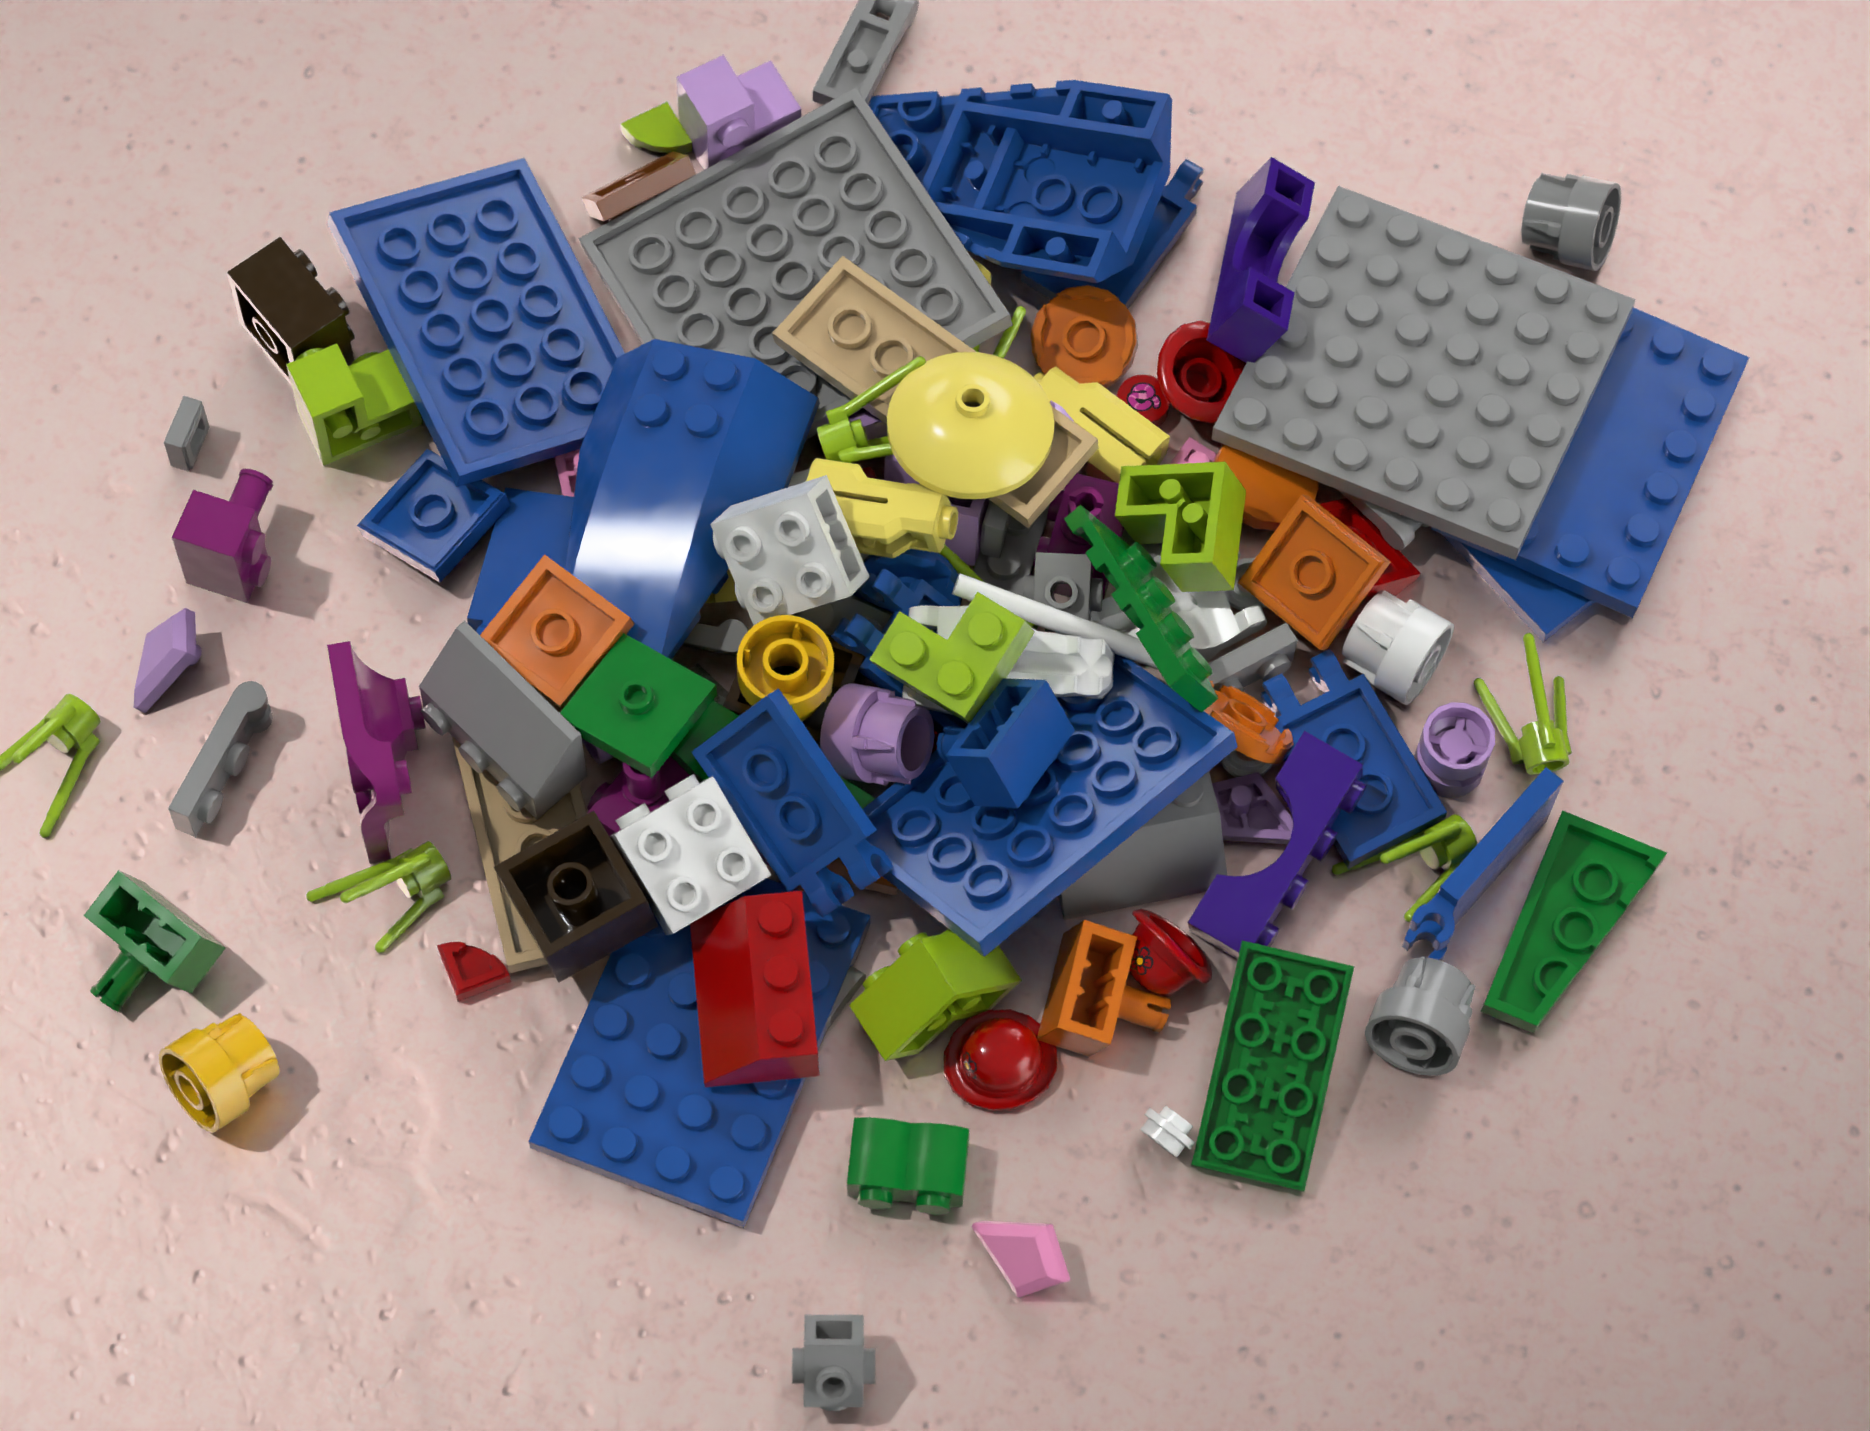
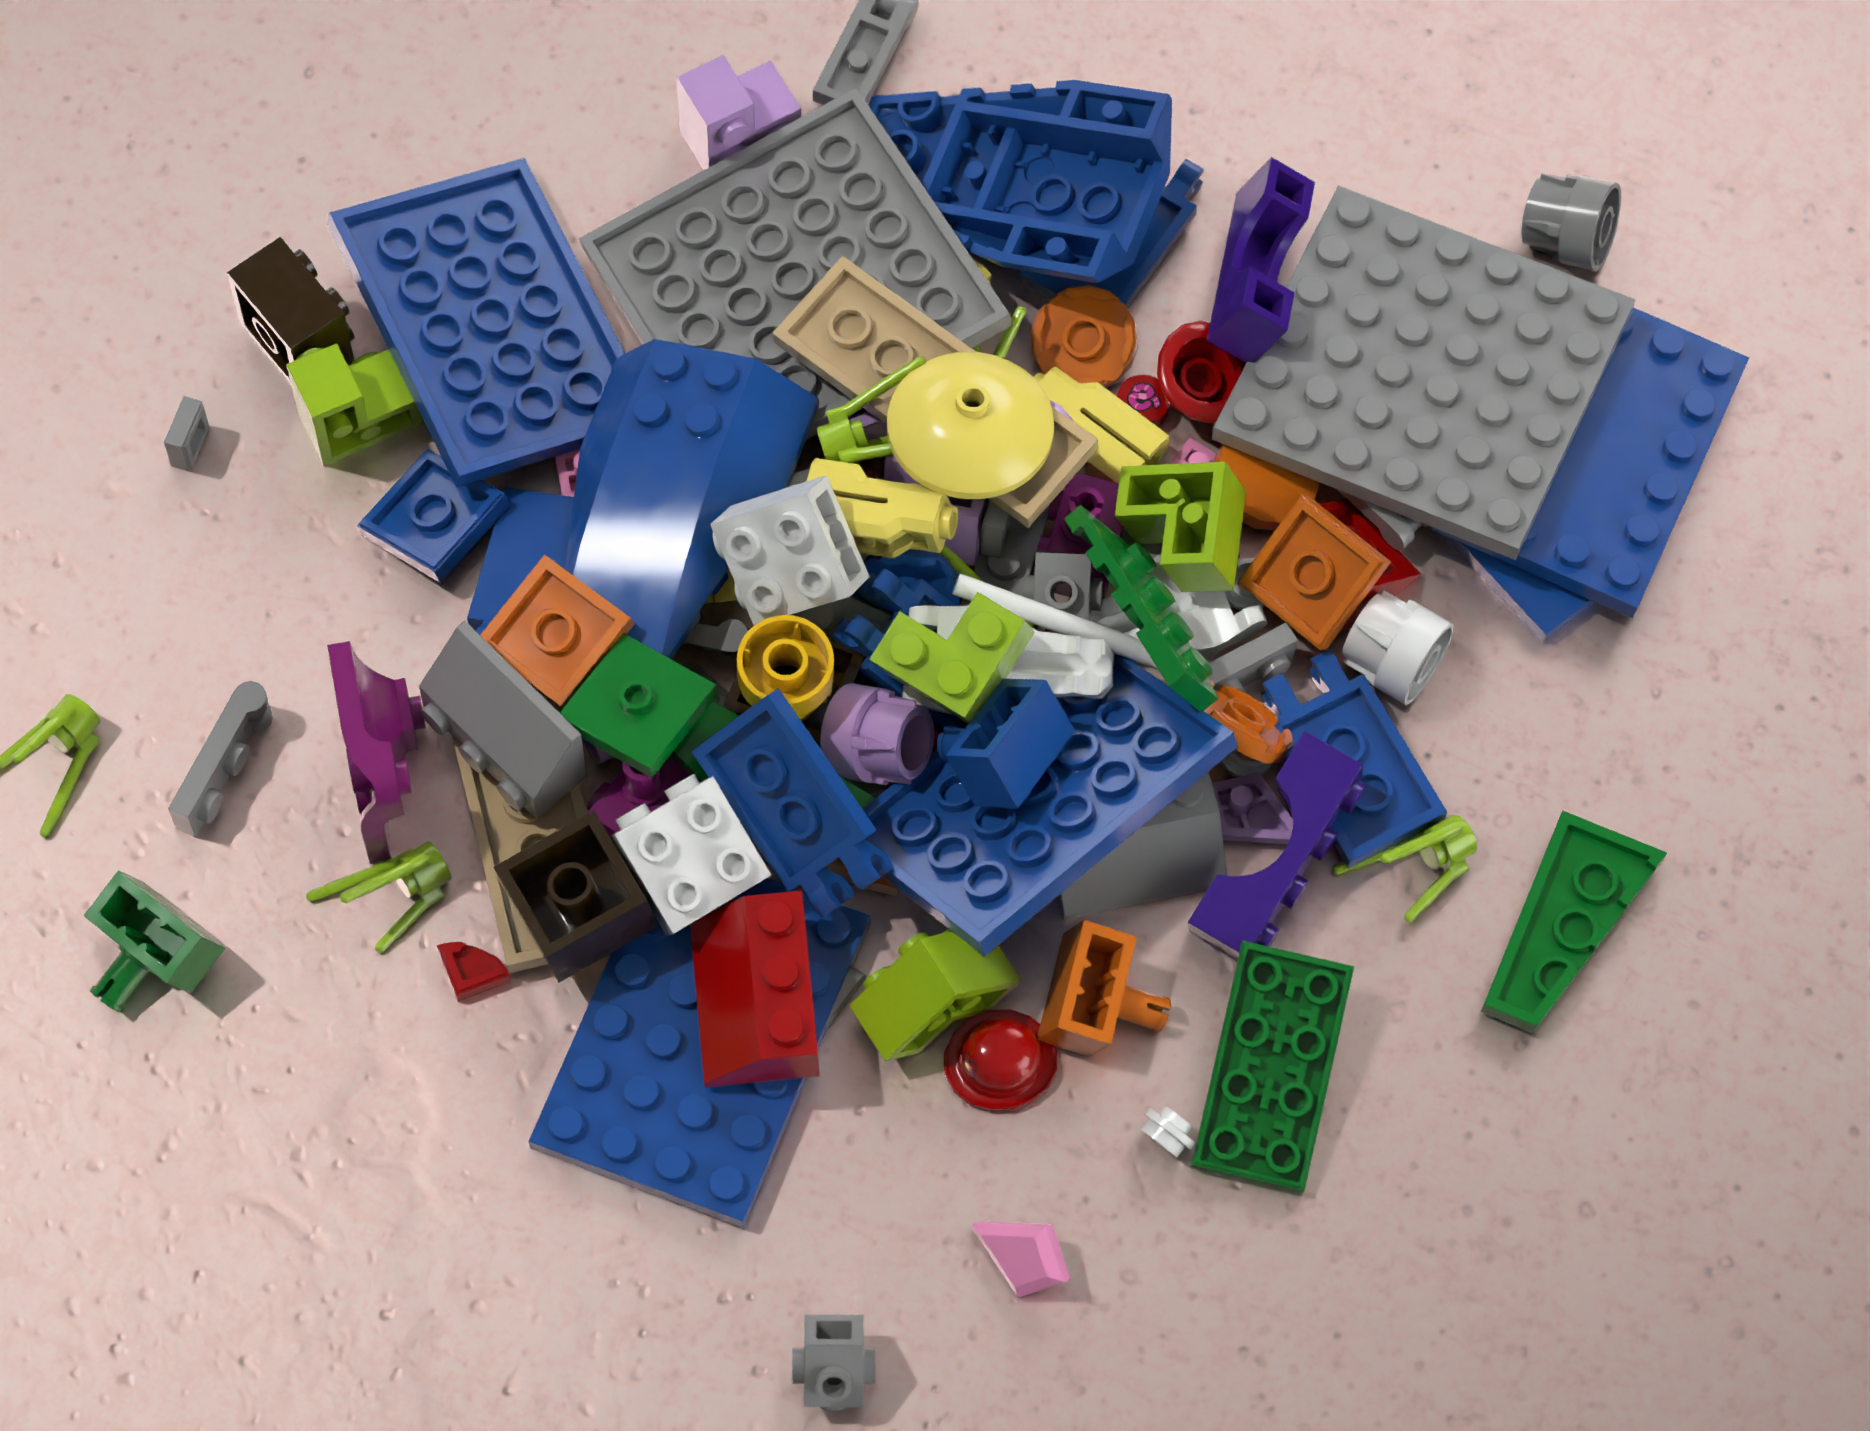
(165, 656): lavender piece -> none
(218, 1070): yellow piece -> none
(223, 541): magenta brick -> none
(638, 186): dark orange plate -> none
(657, 131): lime tile -> none
(908, 1164): green brick -> none
(1165, 955): red hat -> none
(1422, 1018): light grey piece -> none
(1455, 748): lavender wheel -> none
(1483, 865): blue tile -> none
(1543, 741): lime plant -> none

